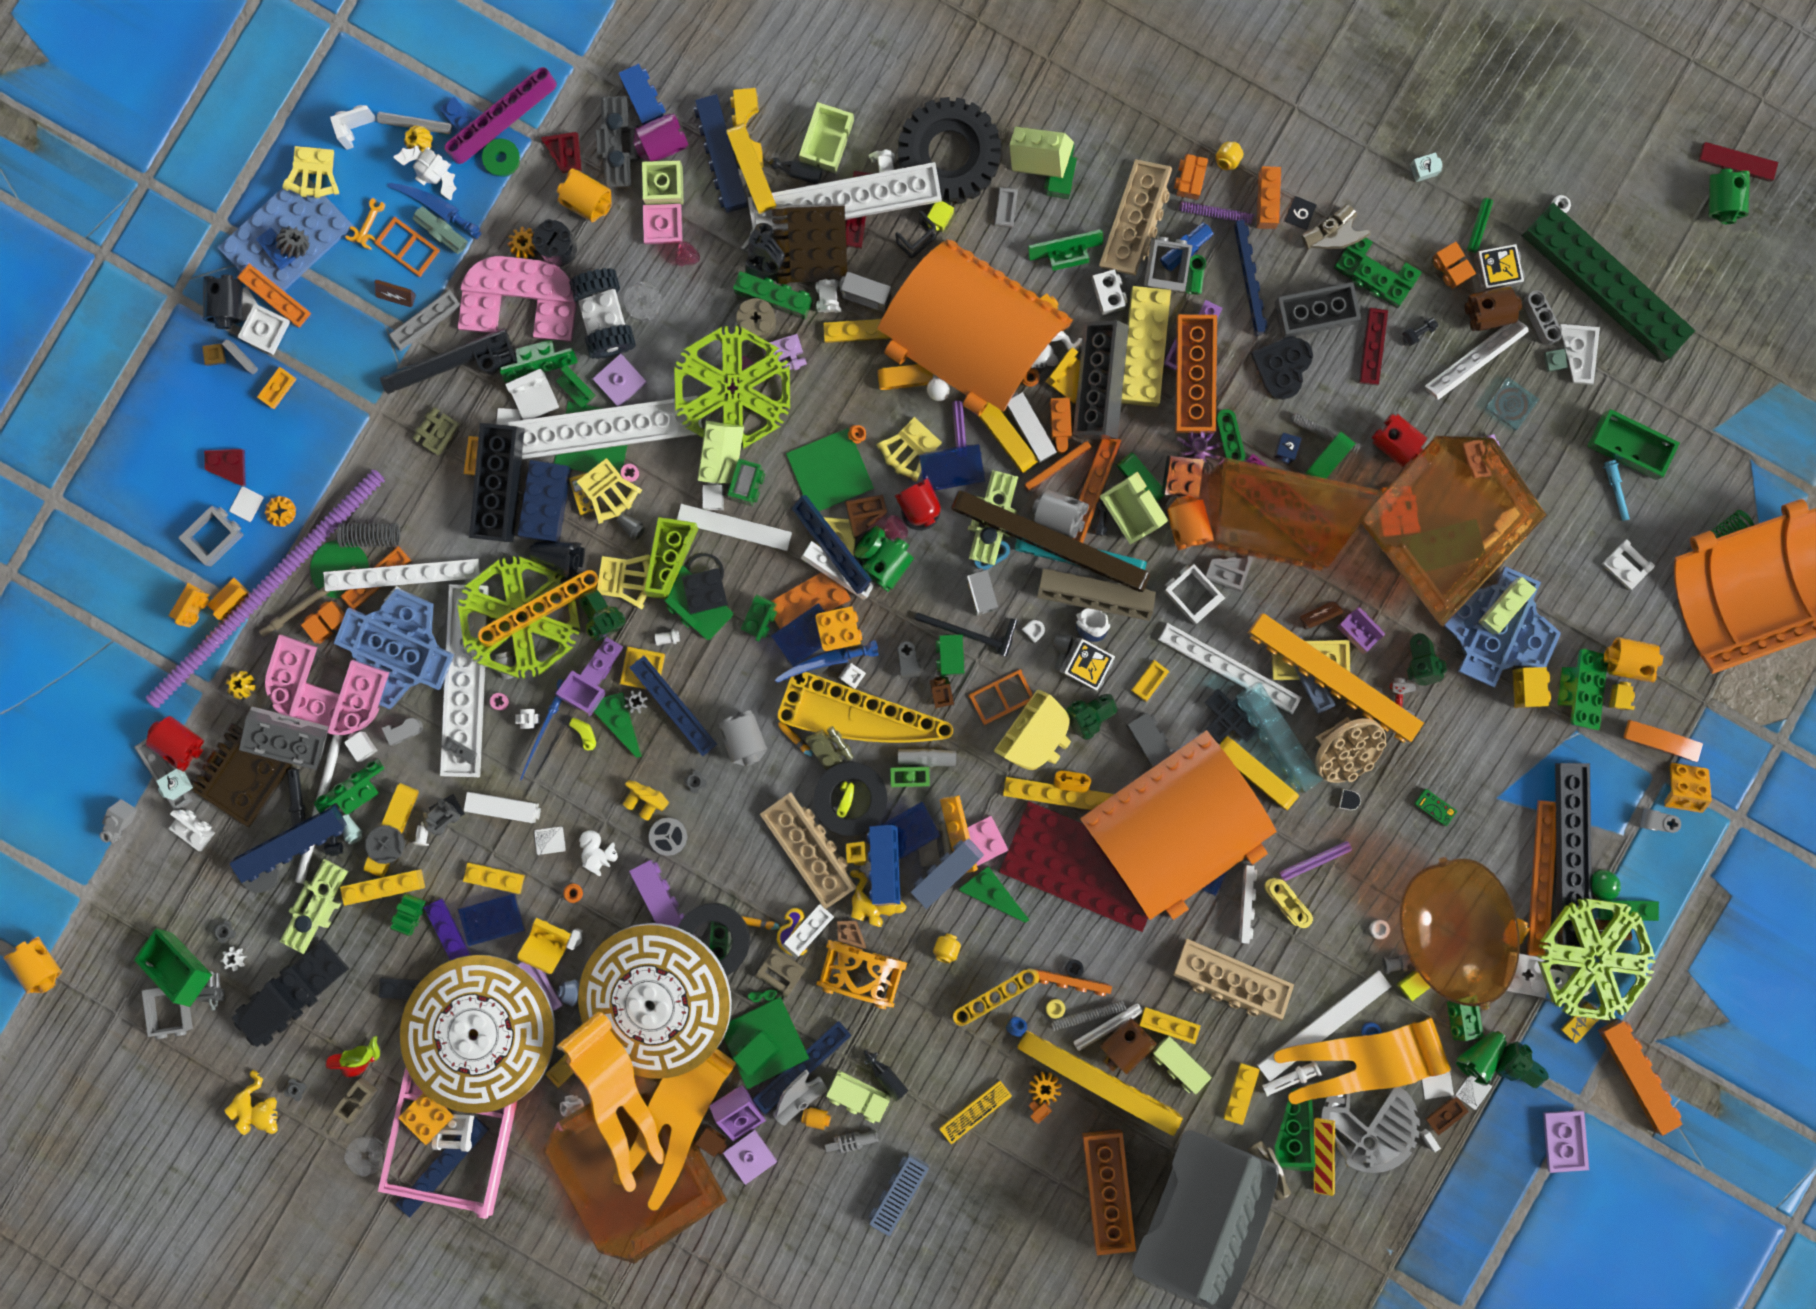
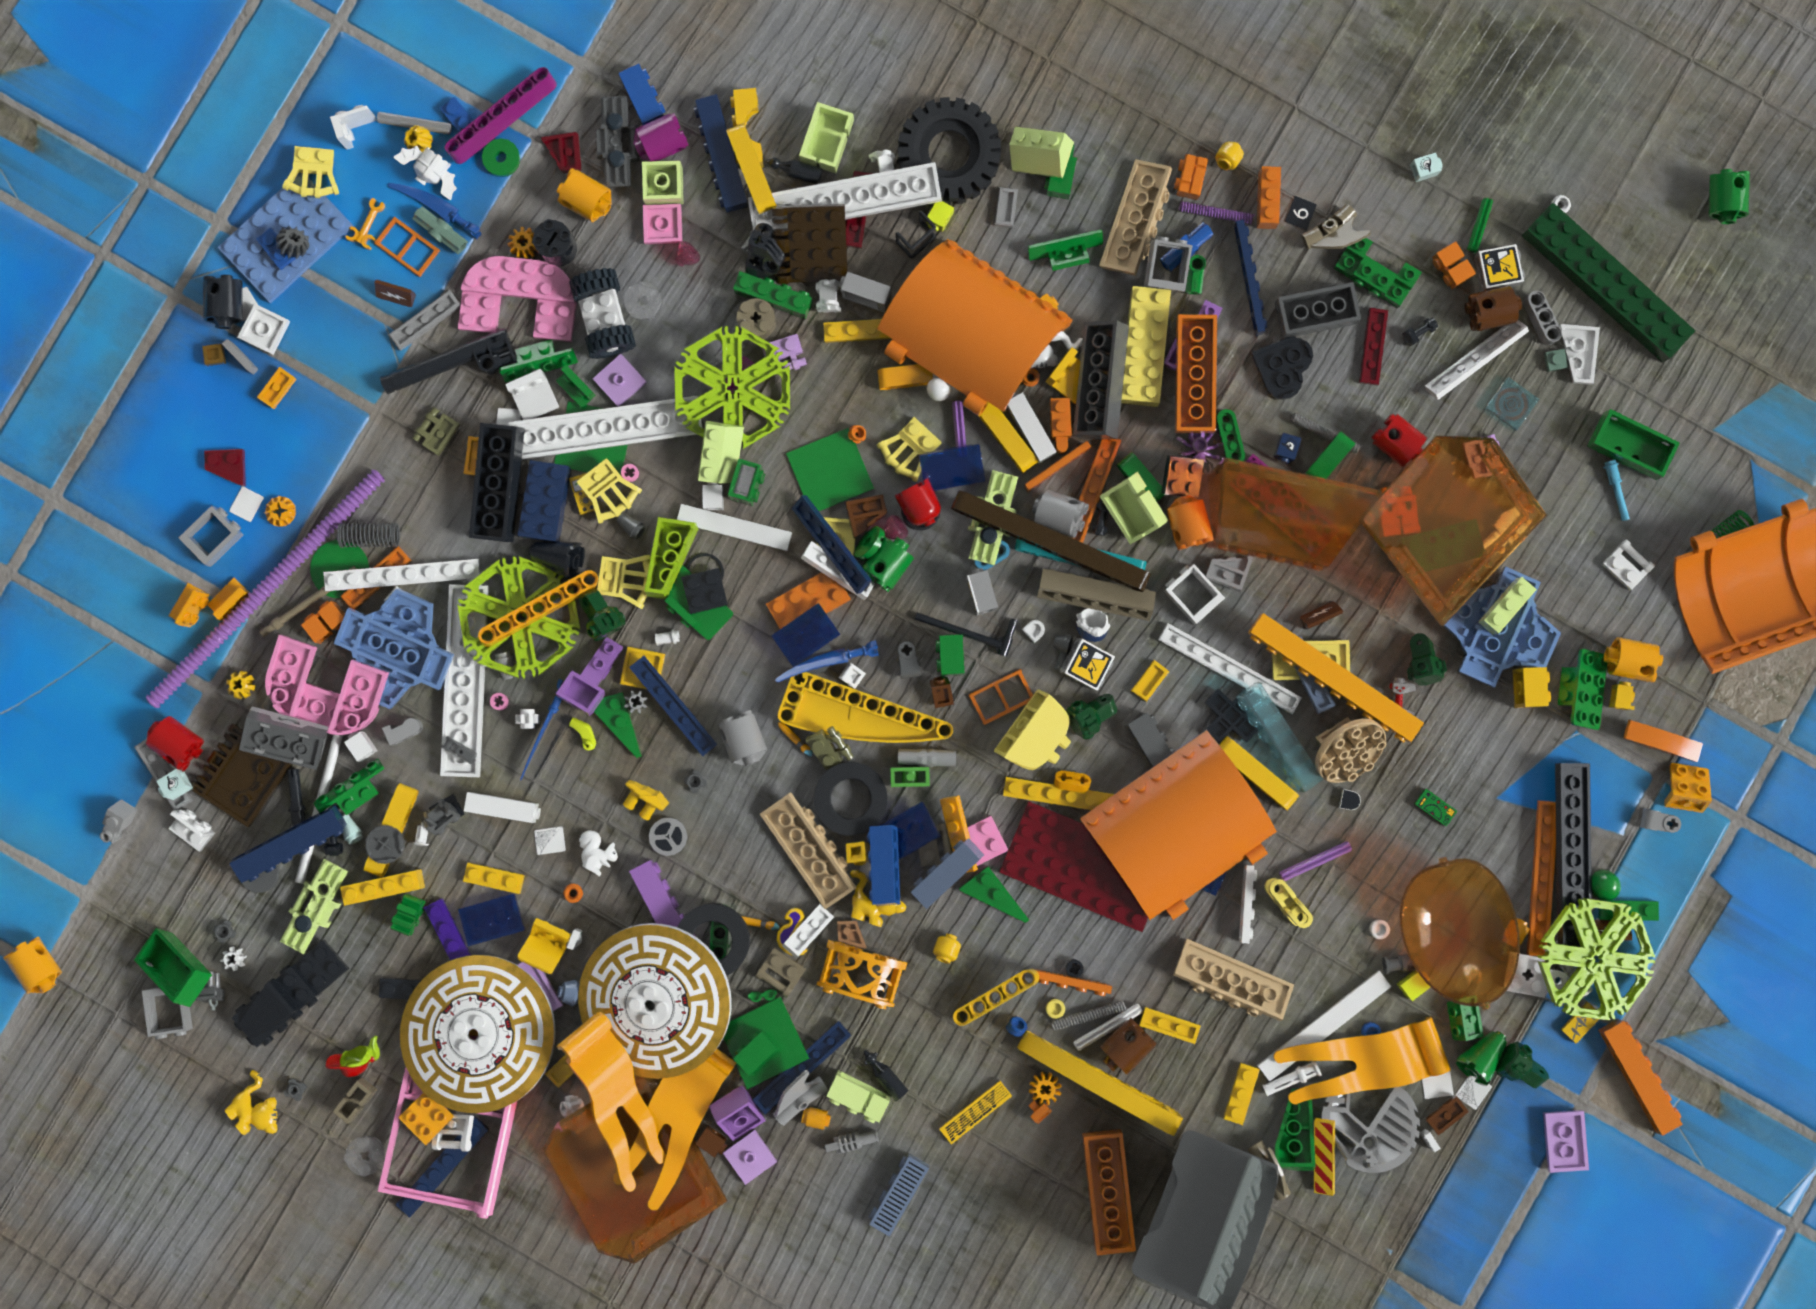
(274, 295): orange tile -> none
(758, 617): green bracket -> none
(838, 629): light orange bracket -> none
(847, 798): neon yellow arm -> none
(1104, 293): white brick -> none
(1180, 1065): yellowish green brick -> none
(1360, 630): medium lavender bracket -> none
(1738, 161): dark red tile -> none

